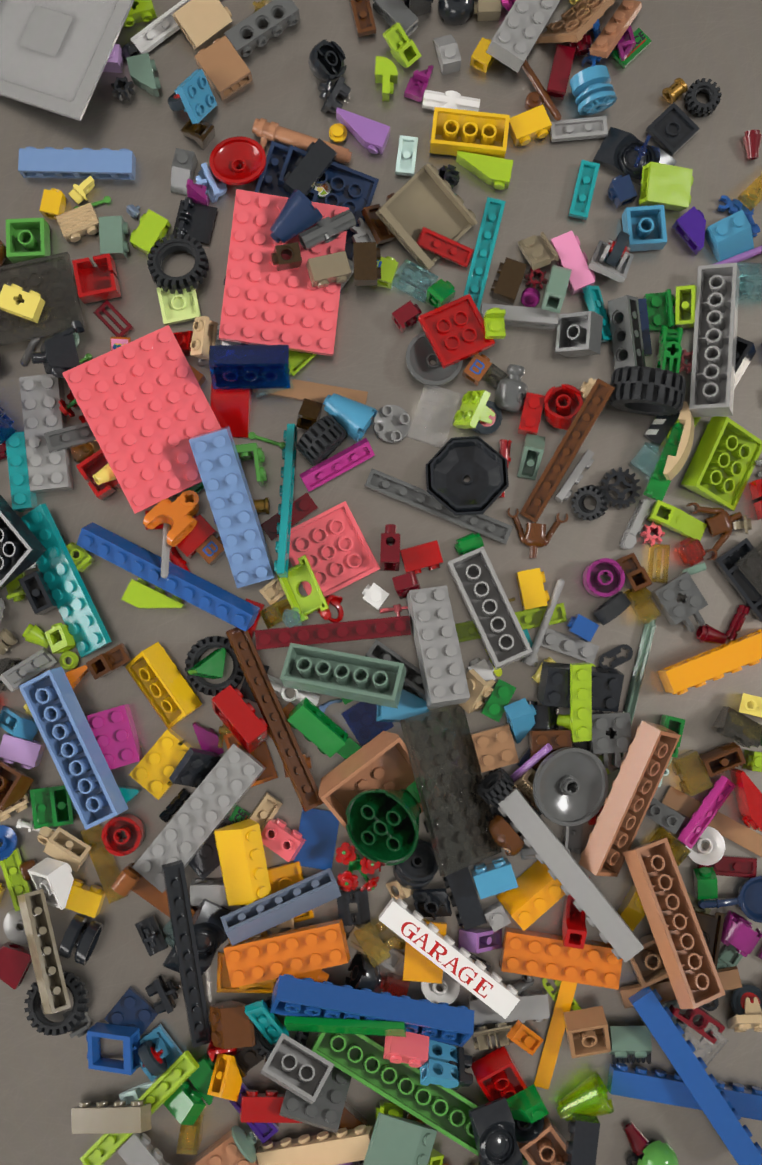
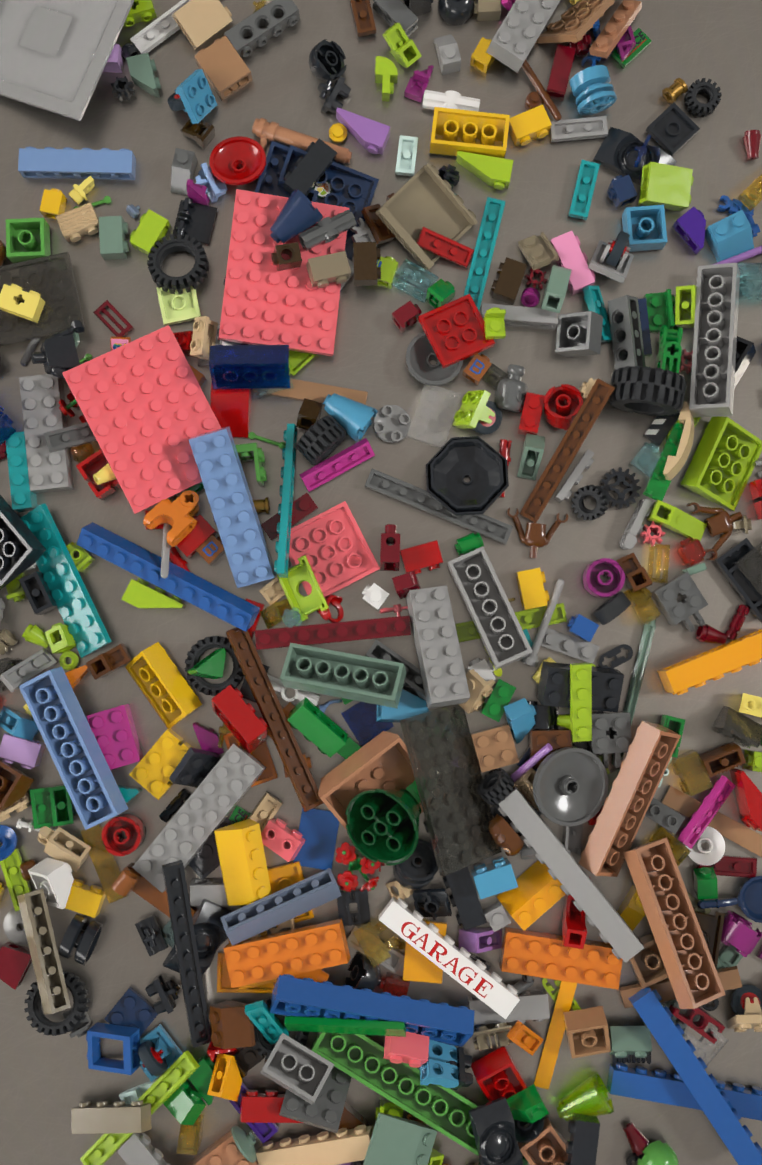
(96, 282): red piece -> none
(449, 992): white dish -> none

